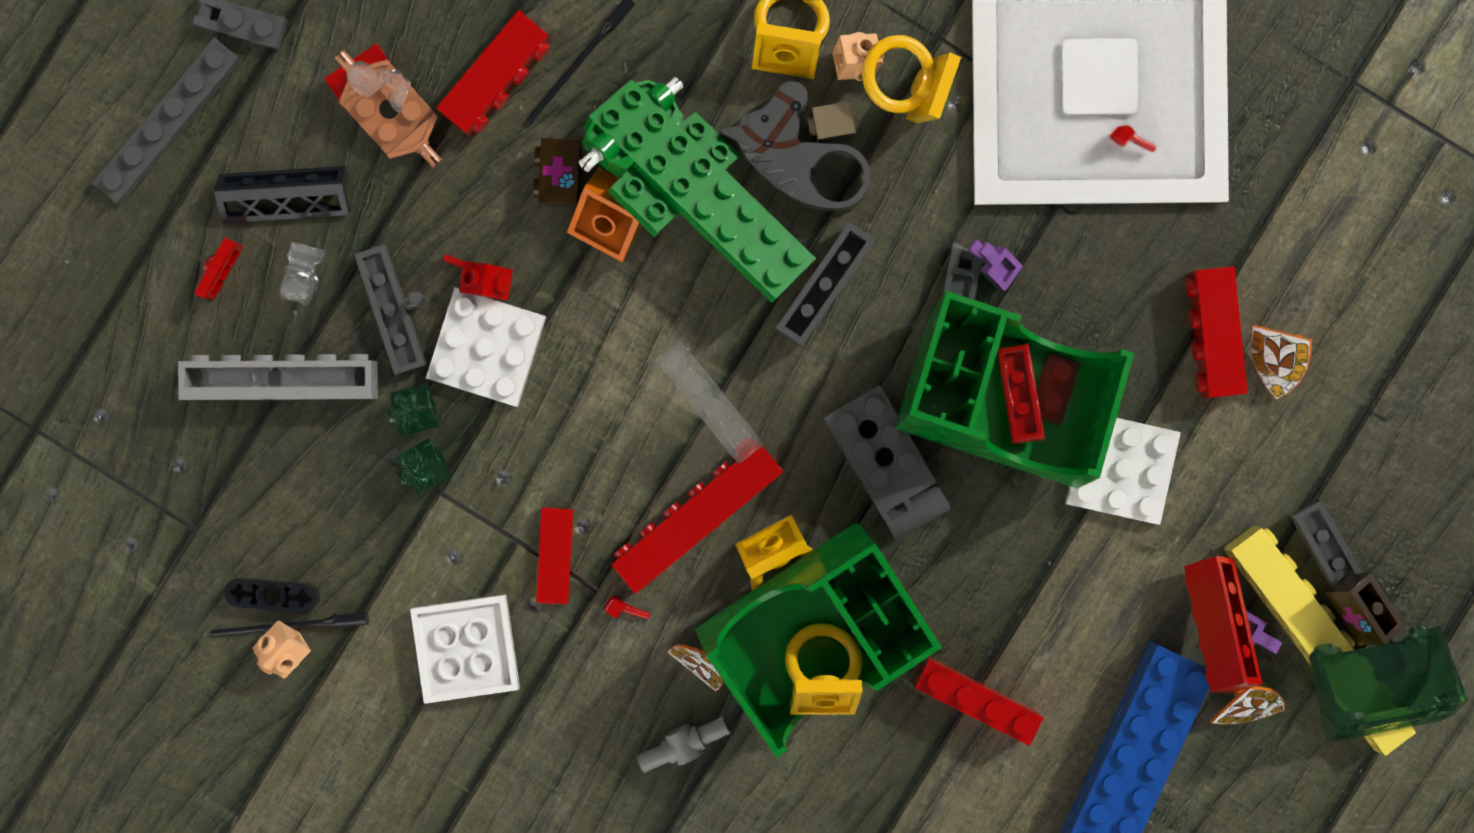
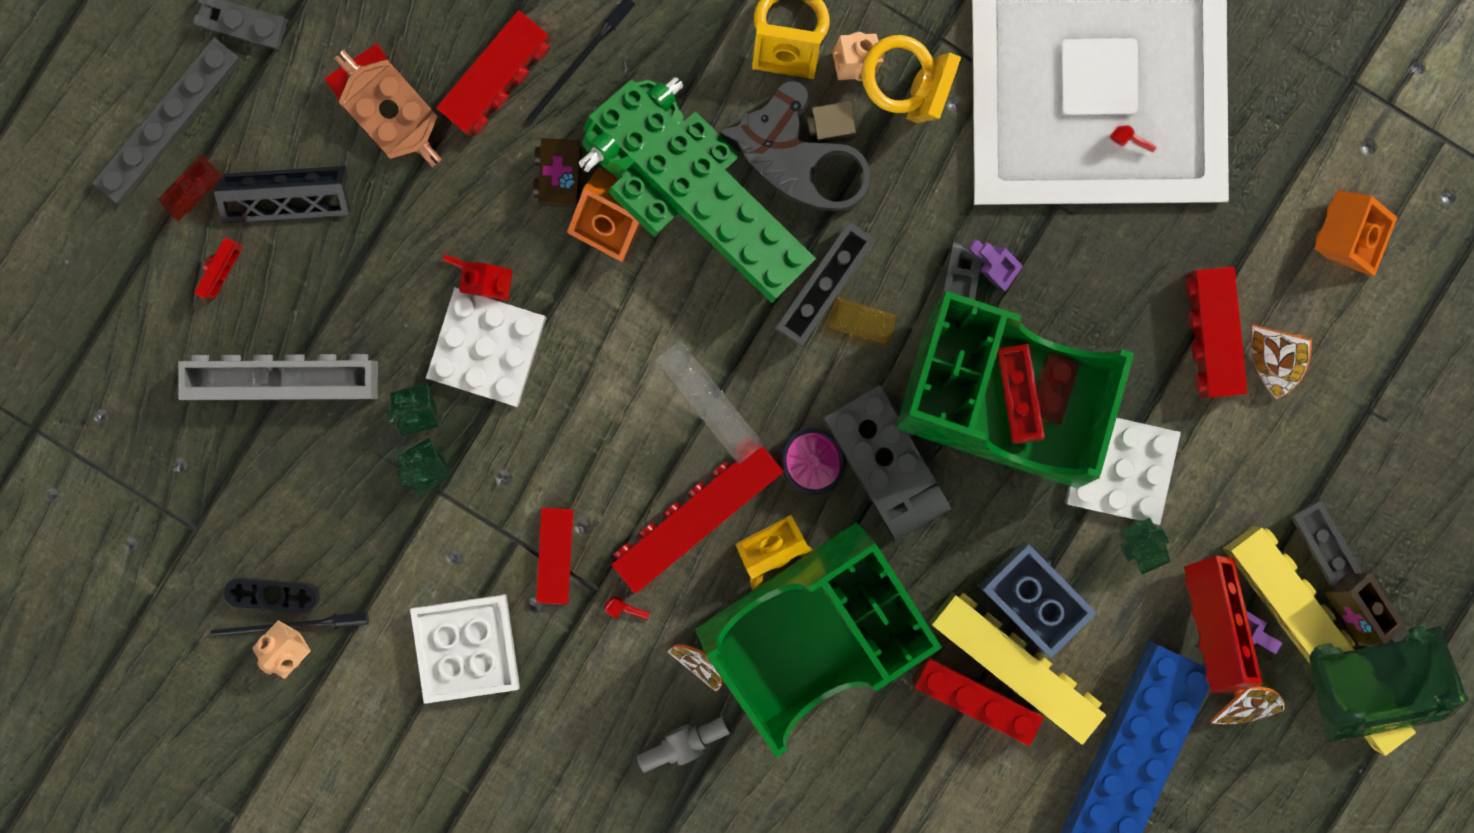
(190, 187): none -> clear red plate
(300, 276): clear leg -> none
(367, 82): clear leg -> none
(392, 309): dark grey plate -> none
(812, 461): none -> dark pink wheel
(824, 693): yellow tile -> none
(863, 321): none -> clear yellow tile
(1017, 668): none -> light yellow brick
(1037, 599): none -> sand blue brick
(1145, 545): none -> clear green brick
(1355, 231): none -> orange slope

